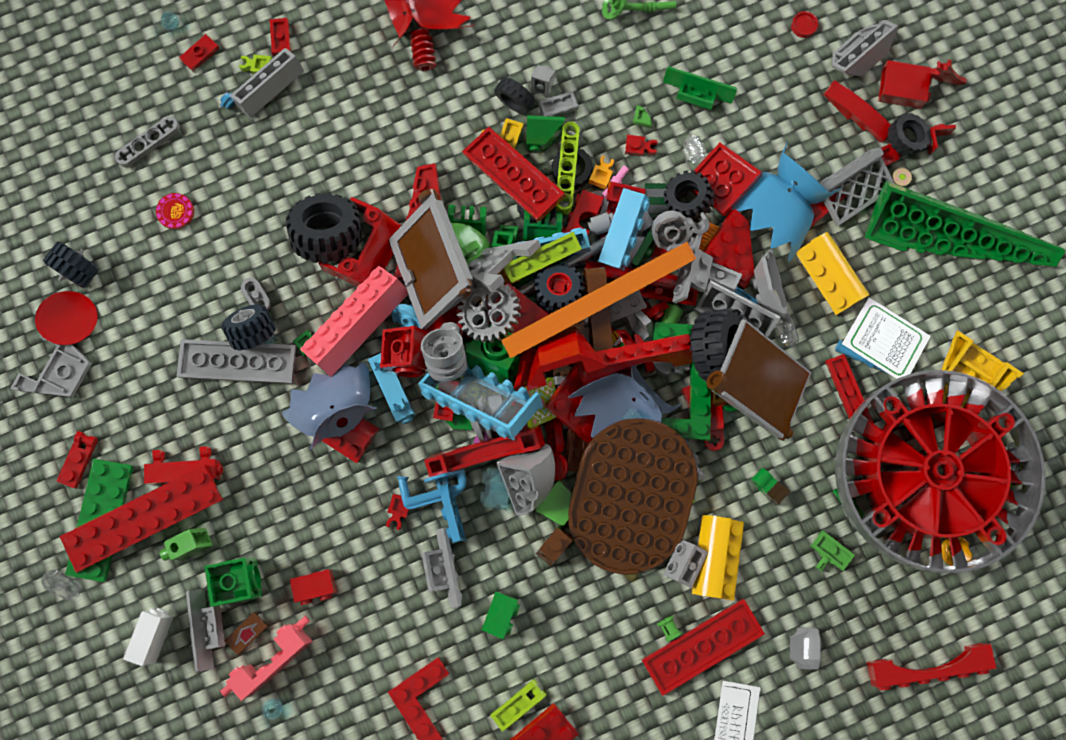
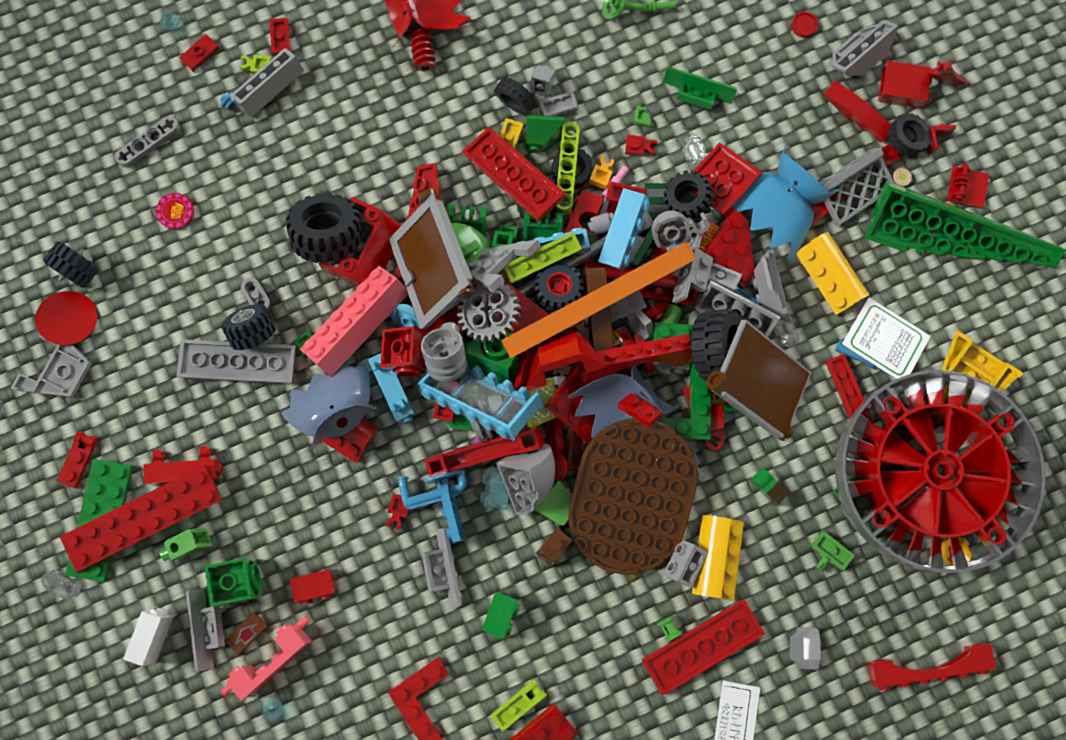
(639, 410): none -> red plate
(967, 186): none -> red hinge

